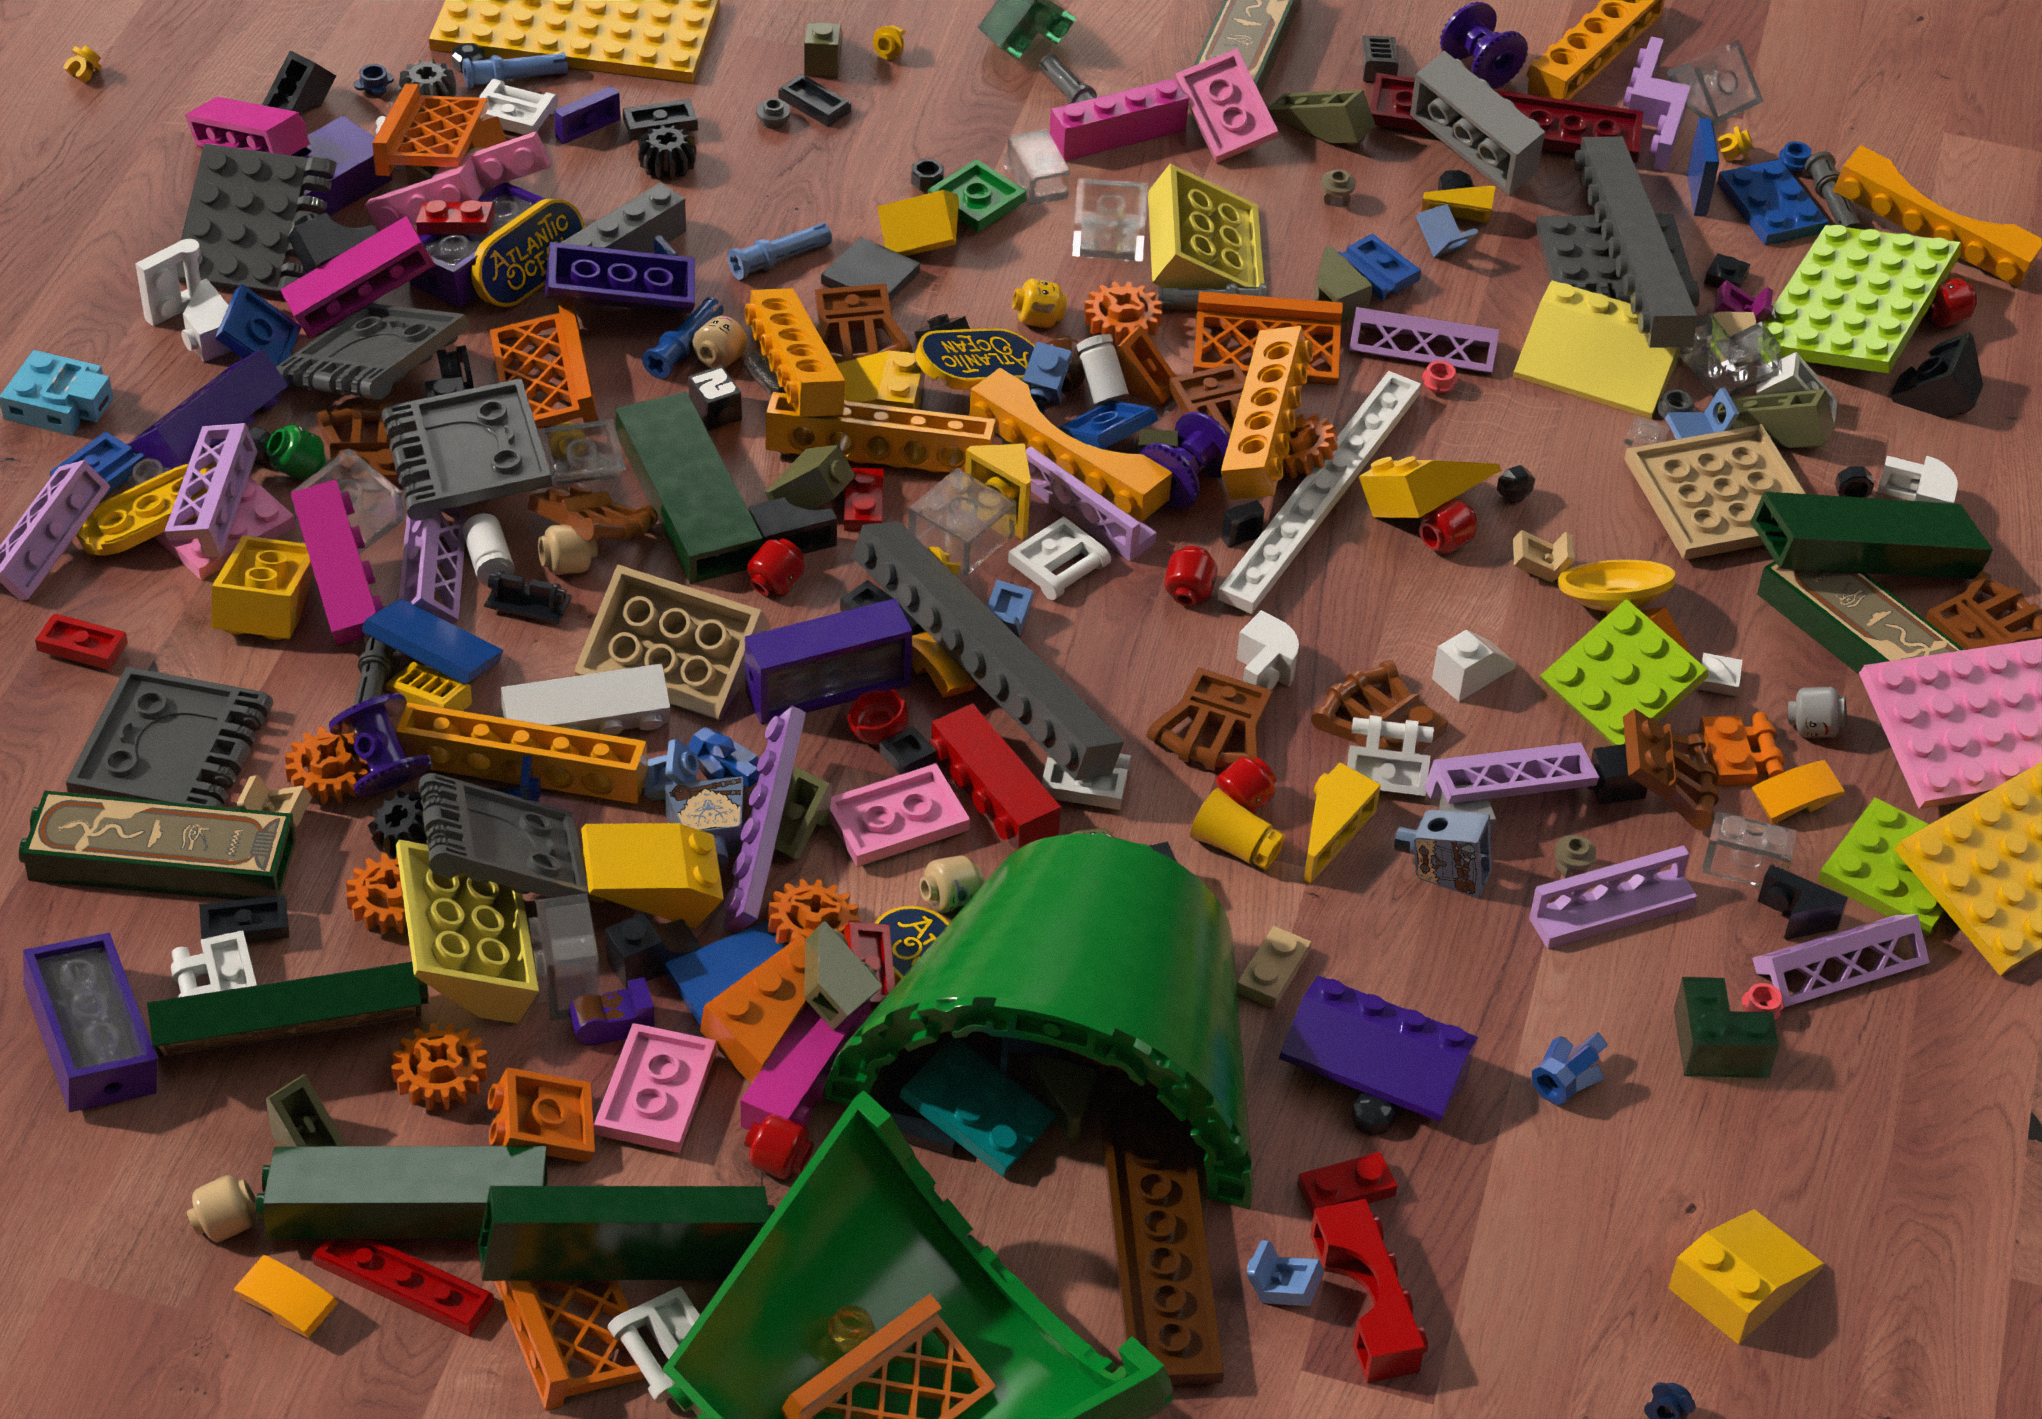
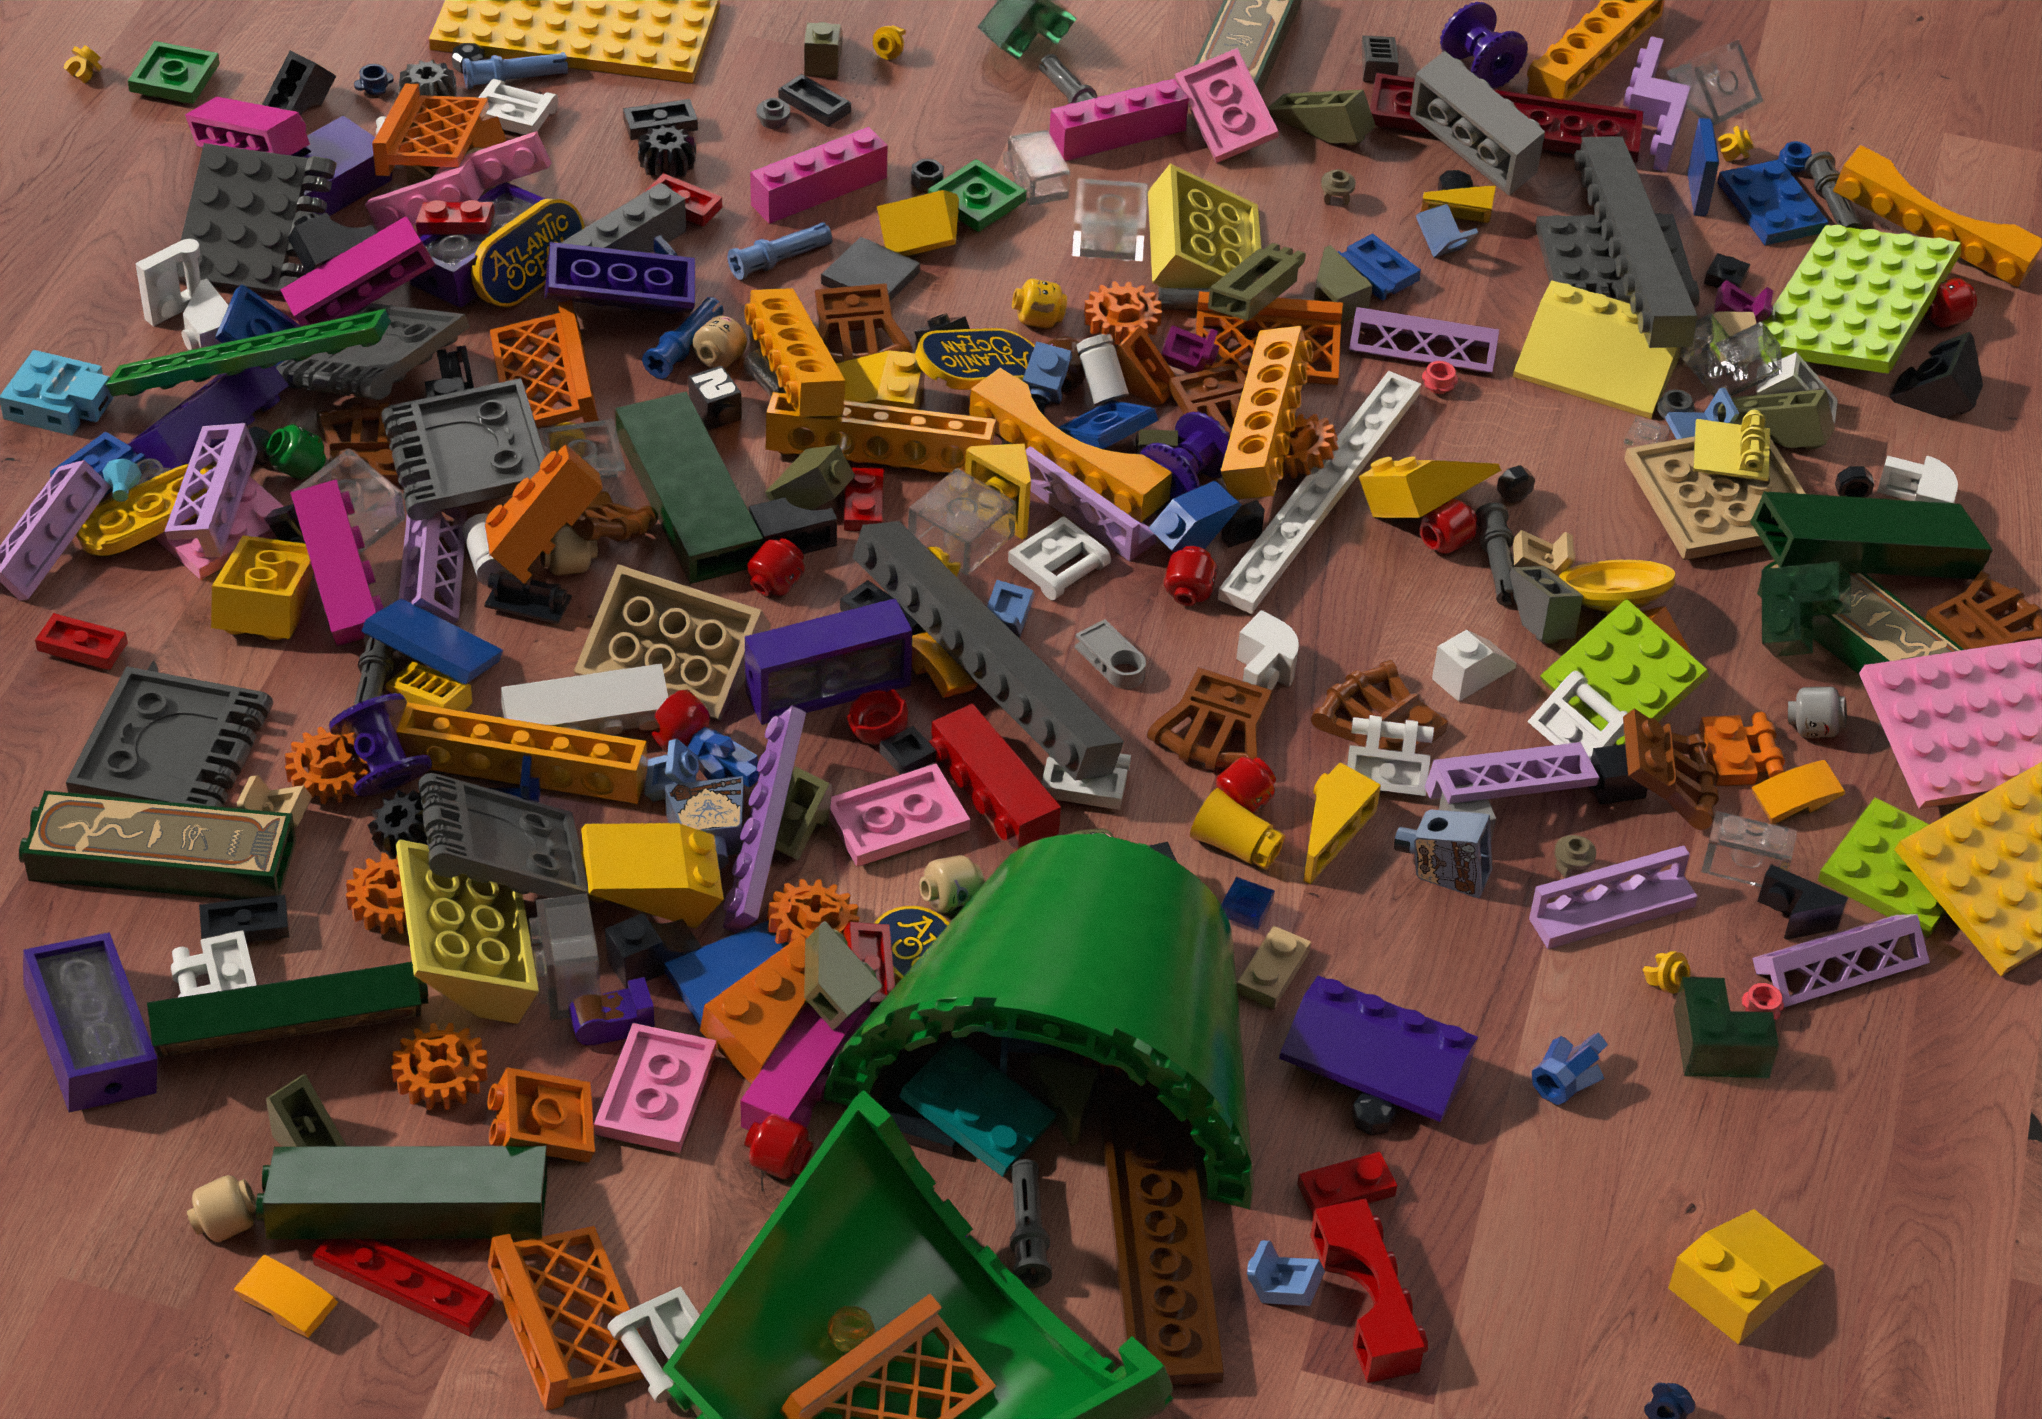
(121, 476): none -> medium azure rock
(173, 72): none -> green plate
(250, 352): none -> green plate
(285, 524): none -> black plate
(540, 510): none -> orange wedge
(587, 114): dark purple plate -> none
(618, 1232): dark green brick -> none
(680, 718): none -> red hair
(699, 203): none -> red plate
(818, 175): none -> dark pink brick
(1027, 1255): none -> dark grey pin
(1107, 648): none -> light grey piece
(1188, 350): none -> magenta bracket
(1195, 517): none -> blue slope
(1247, 902): none -> clear blue plate
(1256, 281): none -> olive hinge
(1497, 541): none -> dark grey pin
(1546, 603): none -> dark grey slope
(1565, 725): none -> white plate
(1669, 971): none -> yellow plate
(1723, 674): white tile -> none
(1733, 447): none -> light yellow hinge
(1793, 598): none -> clear green brick

